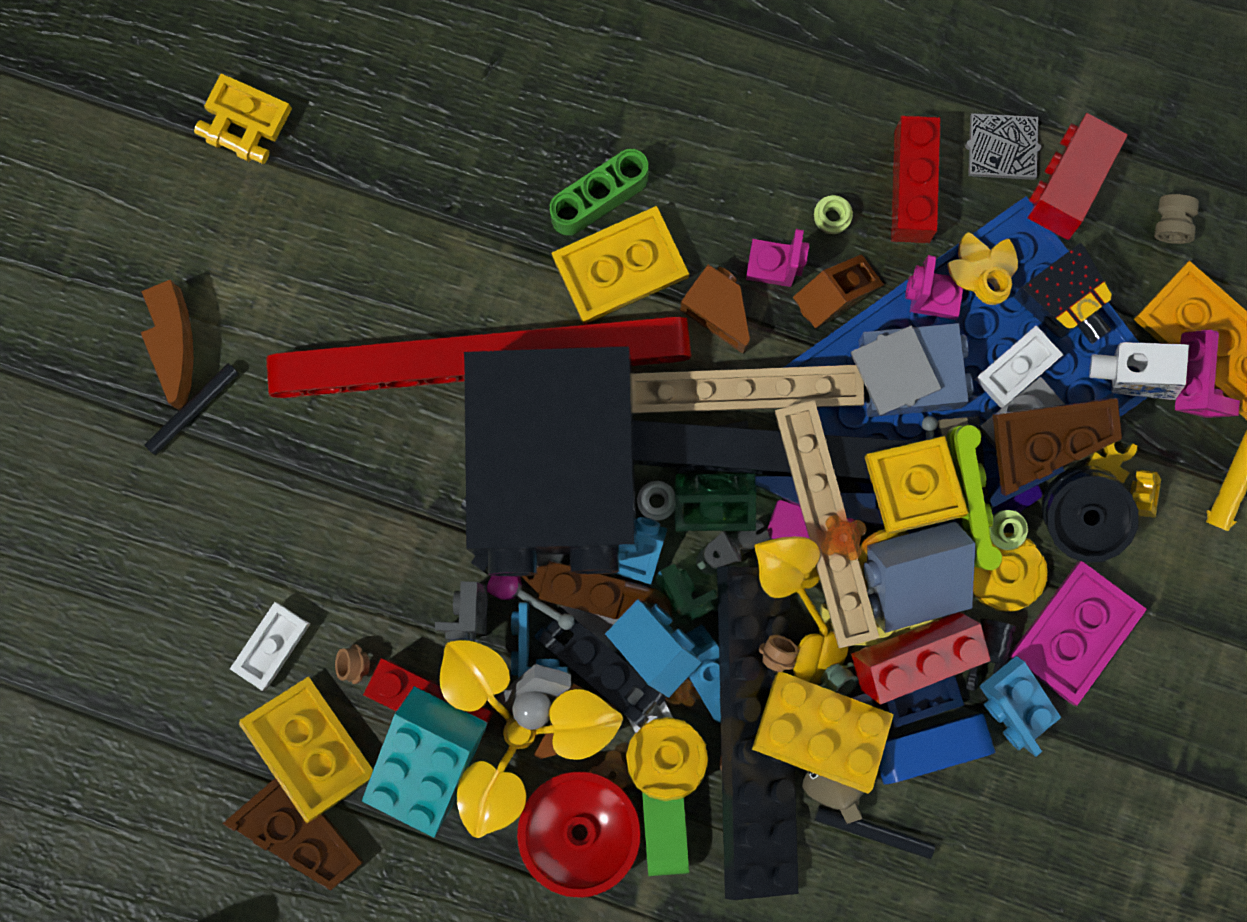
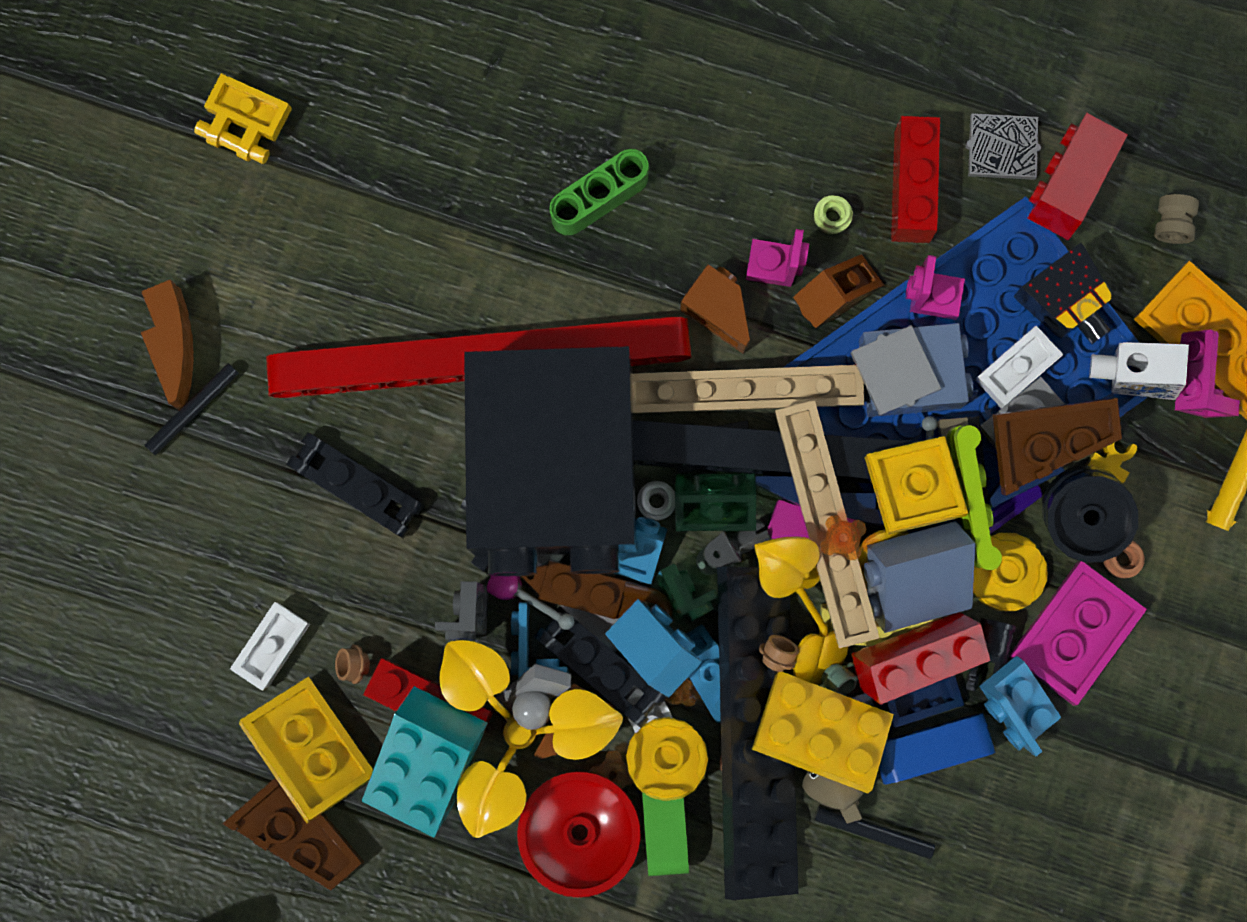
(355, 485): none -> black plate
(620, 265): yellow plate -> none
(981, 265): yellow plate -> none
(997, 535): yellowish green plate -> none
(1134, 566): none -> nougat plate
(1146, 492): yellow plate -> none

